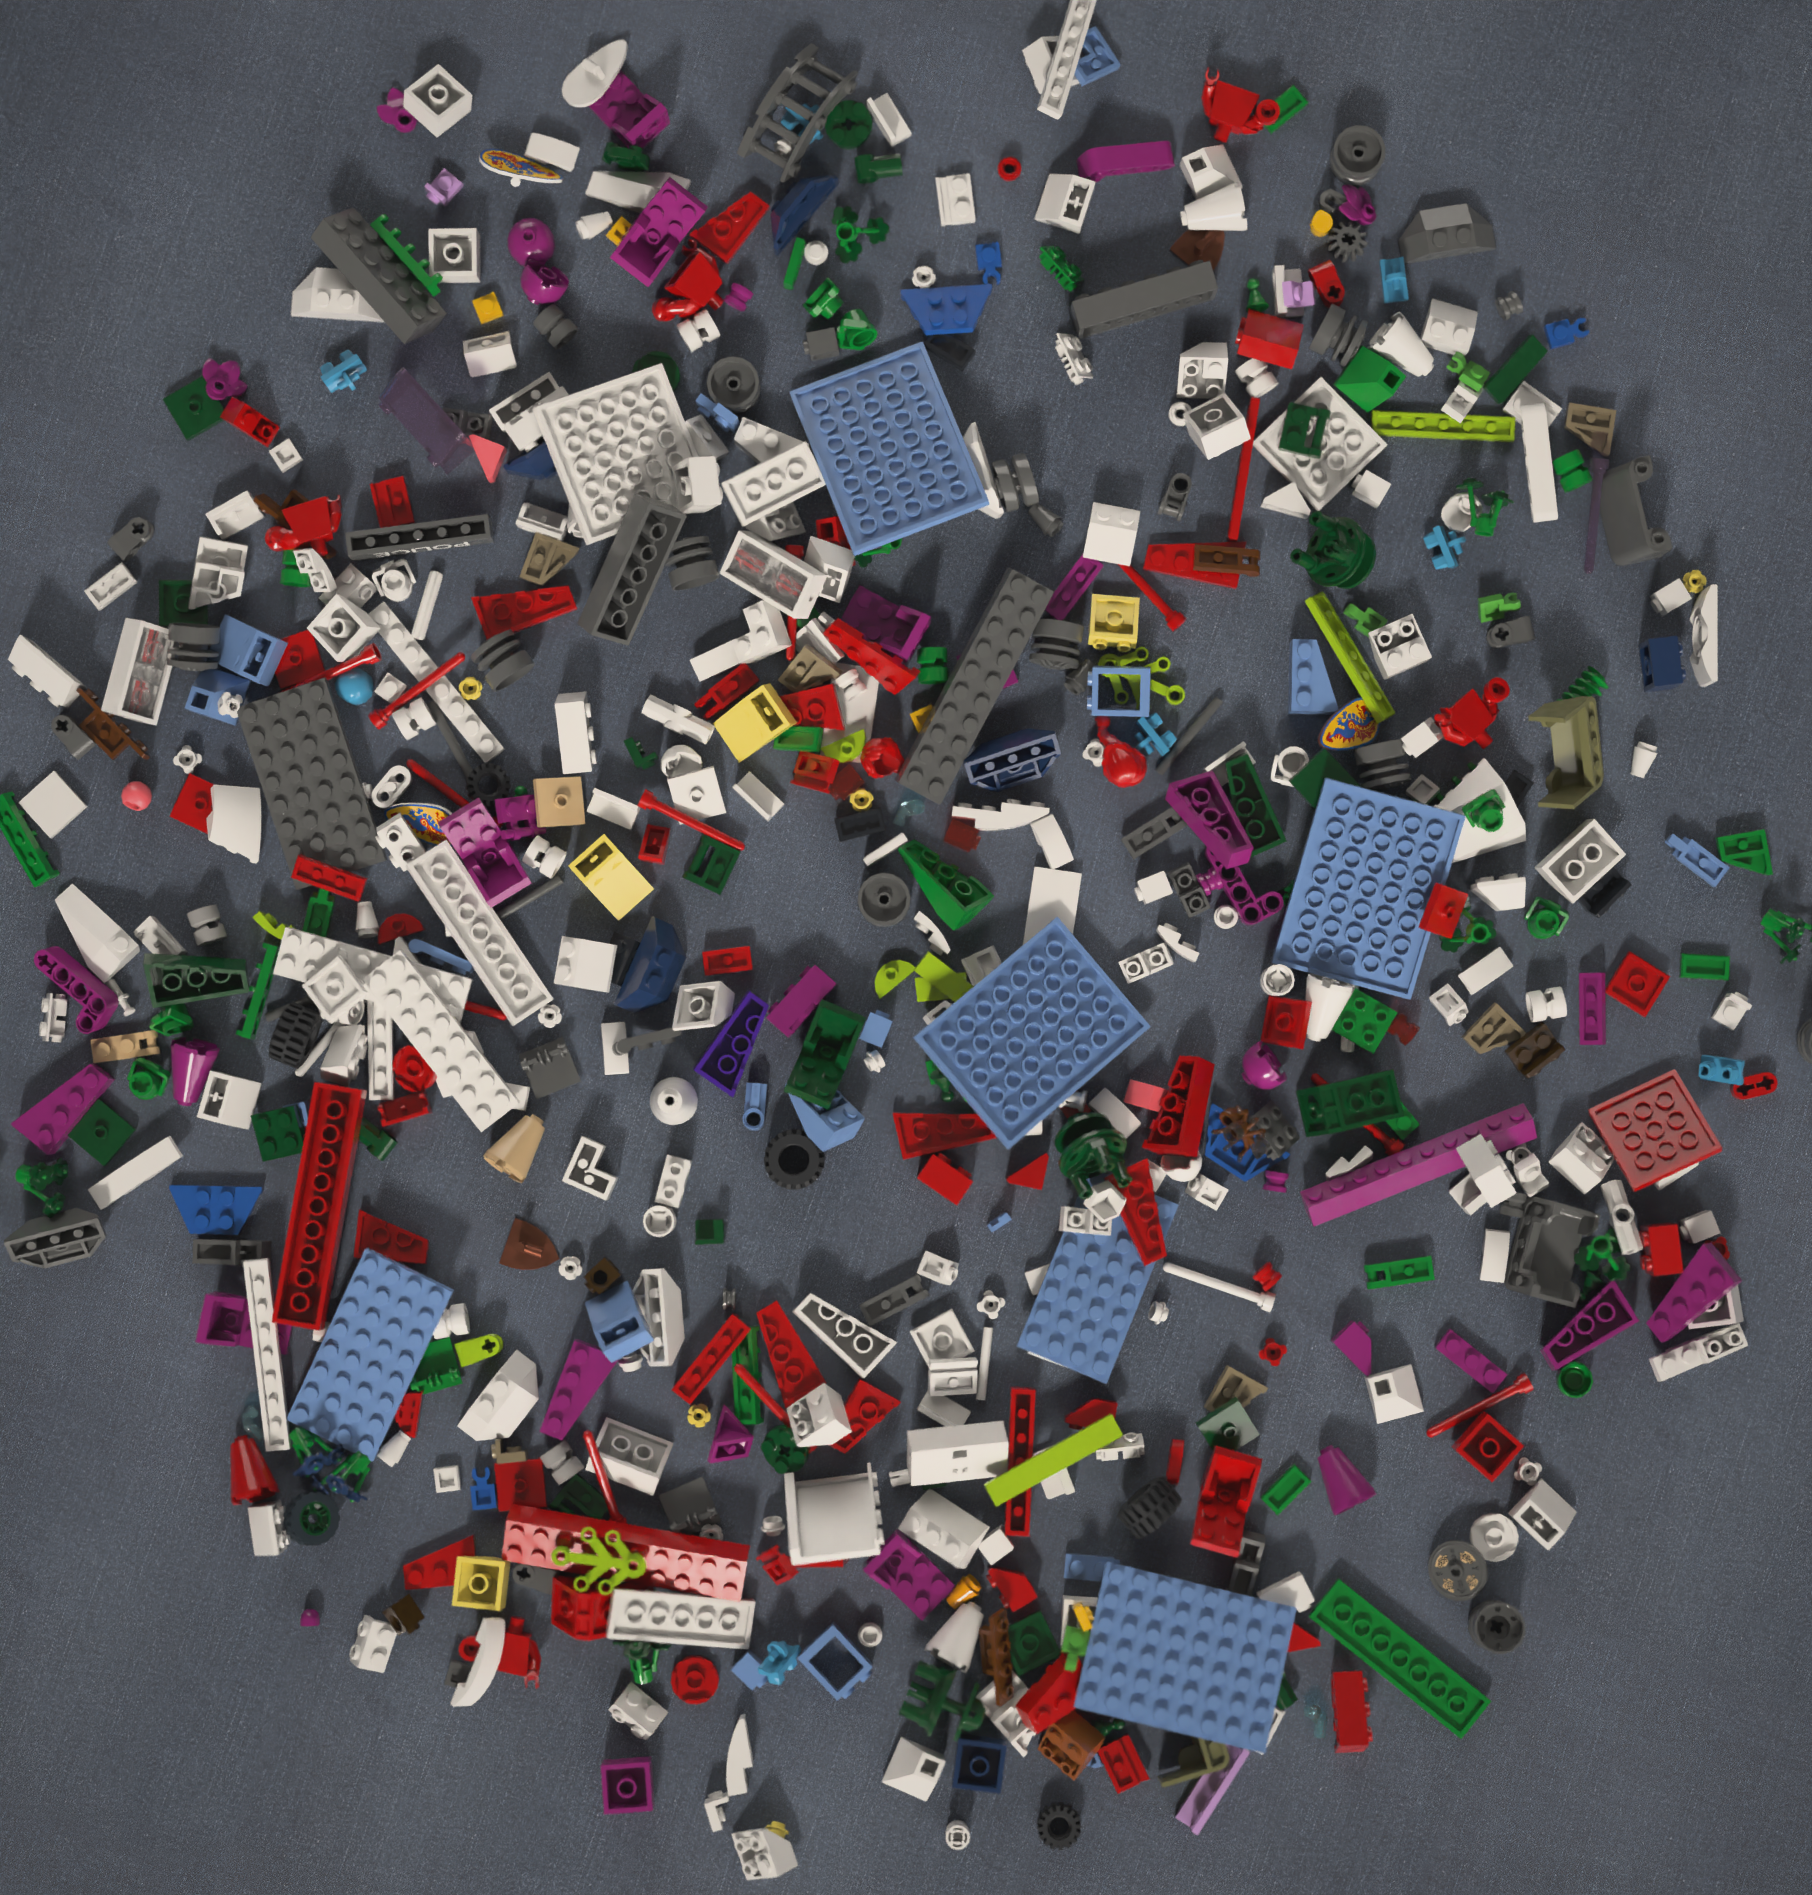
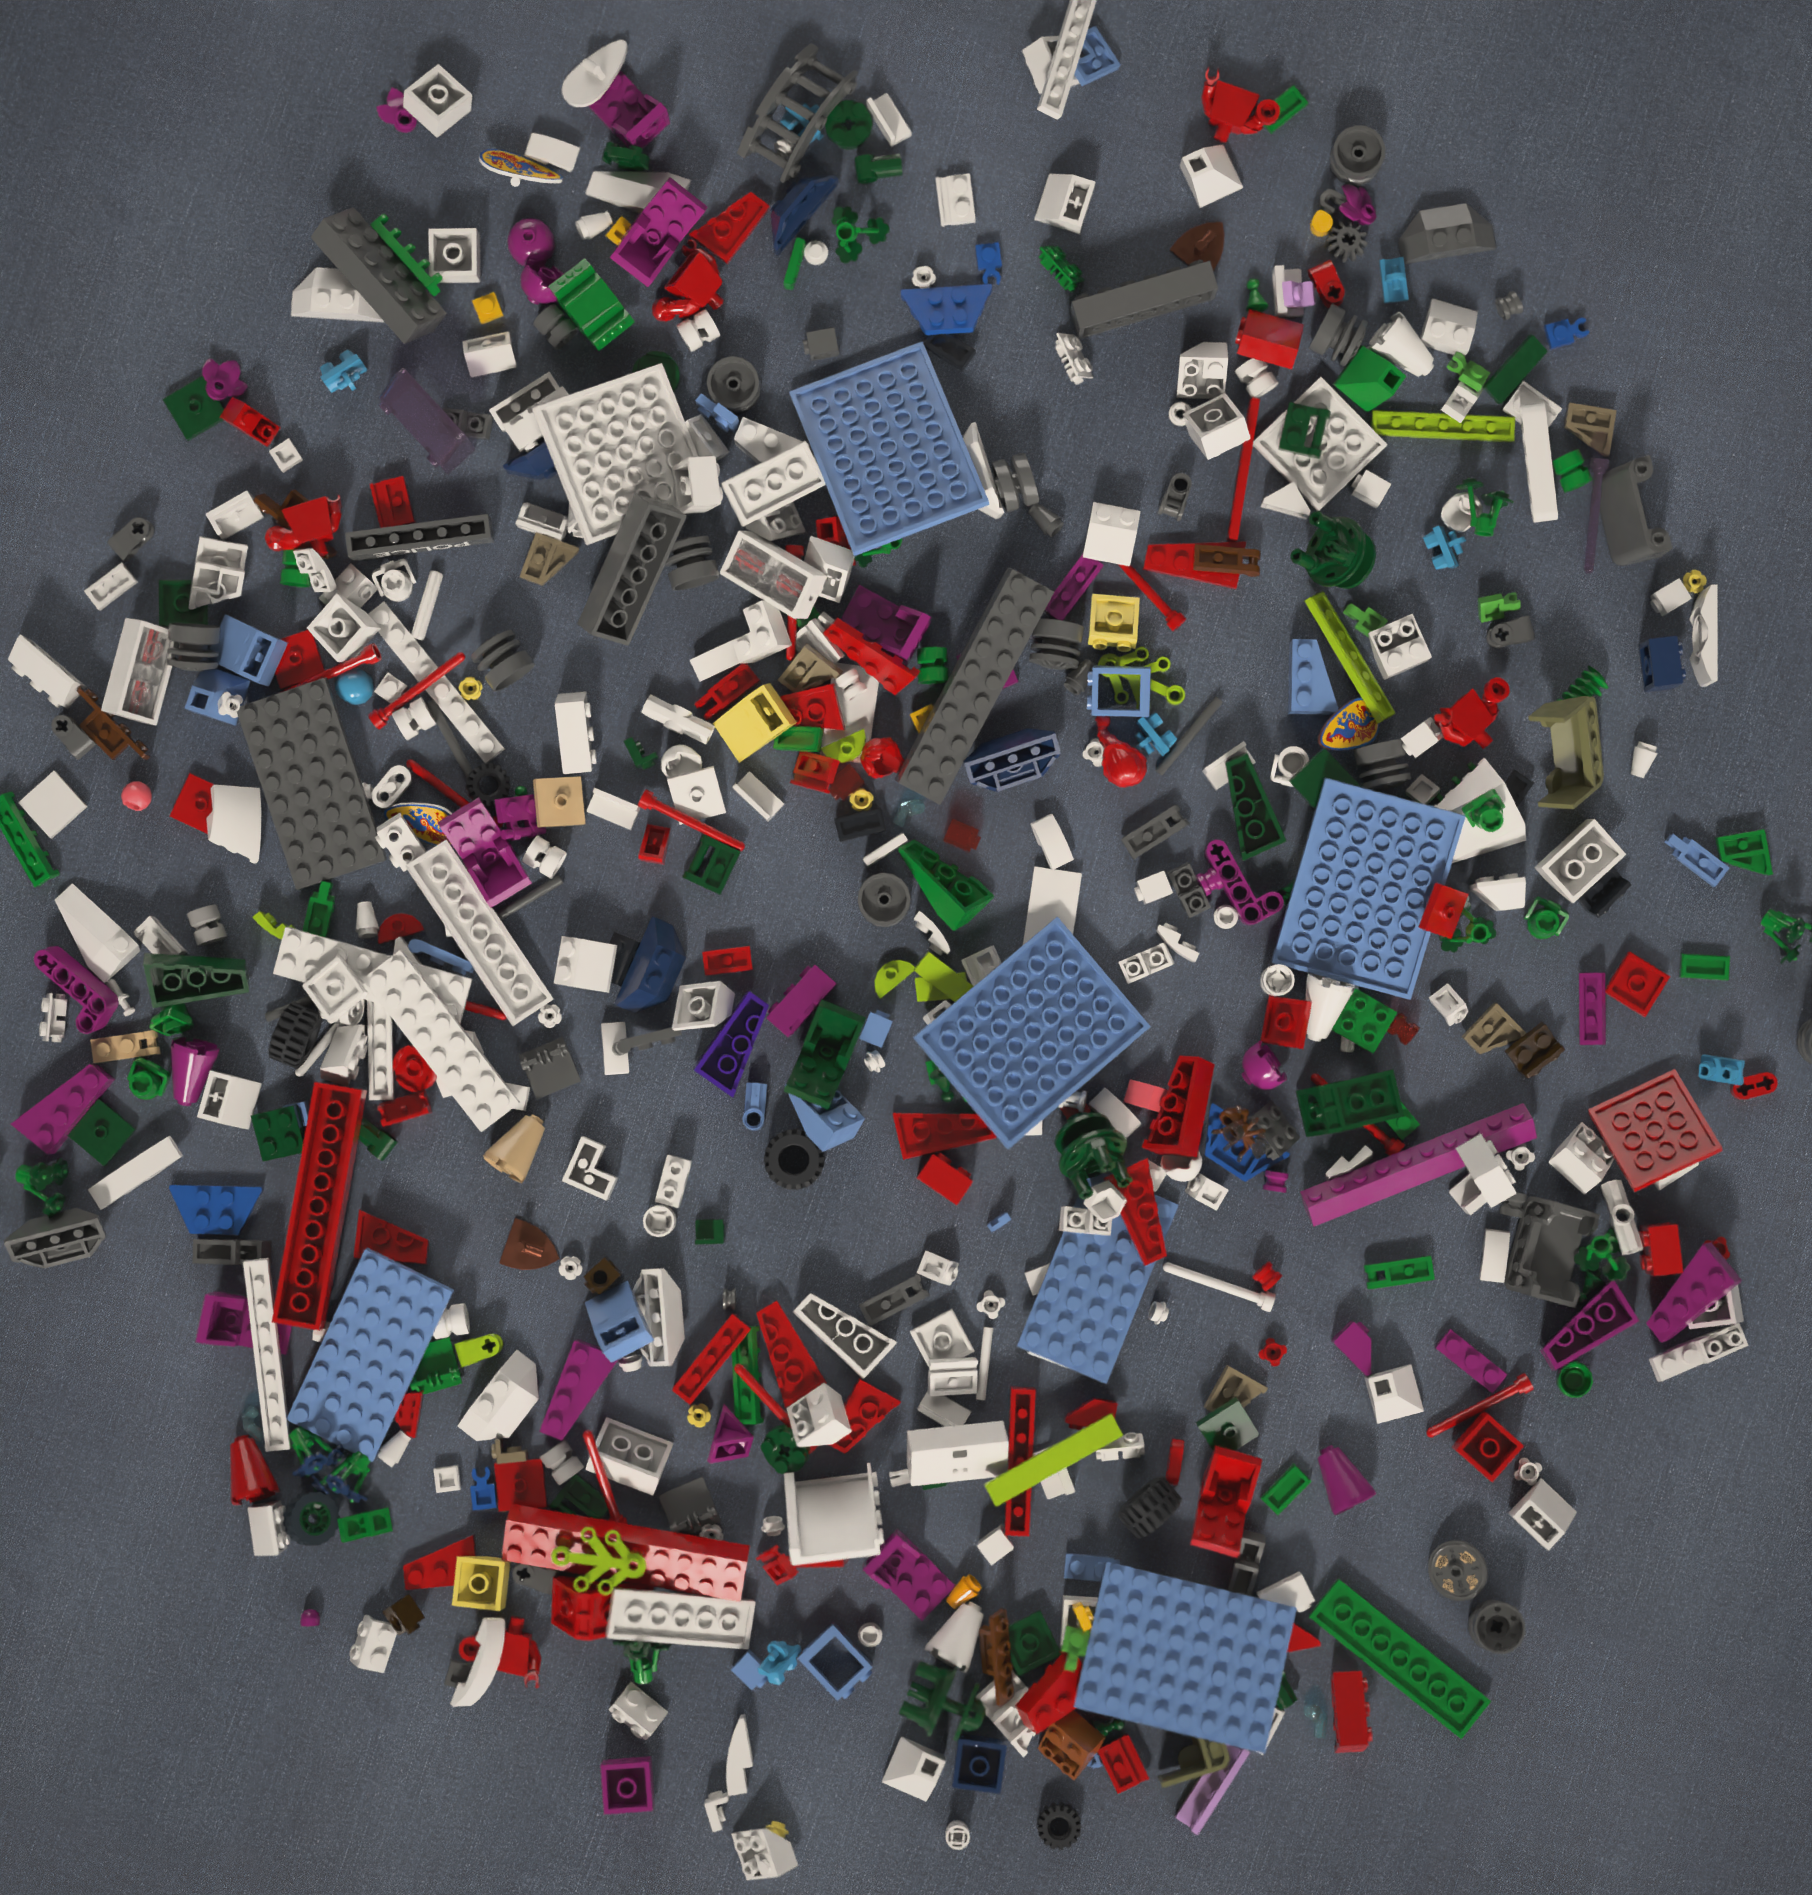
(181, 757): white plate -> none
(260, 992): green hinge -> none
(329, 878): red tile -> none
(364, 1524): none -> green slope
(443, 188): lavender bracket -> none
(489, 454): coral slope -> none
(522, 609): red wing -> none
(591, 304): none -> green slope
(611, 877): light yellow slope -> none
(684, 1100): white cone -> none
(695, 1679): red tile -> none
(738, 297): magenta wheel -> none
(824, 300): green piece -> none
(858, 331): green piece -> none
(944, 1528): white slope -> none
(1009, 161): red plate -> none
(1010, 816): white slope -> none
(1013, 1585): red slope -> none
(1032, 1174): red slope -> none
(1125, 159): magenta beam -> none
(1211, 817): magenta wedge -> none
(1217, 211): white cone -> none
(1485, 970): white slope -> none
(1494, 1536): white tile -> none
(1529, 1175): white bracket -> none
(1550, 1003): white wheel -> none
(1698, 1227): white brick -> none
(1731, 1010): white bracket -> none

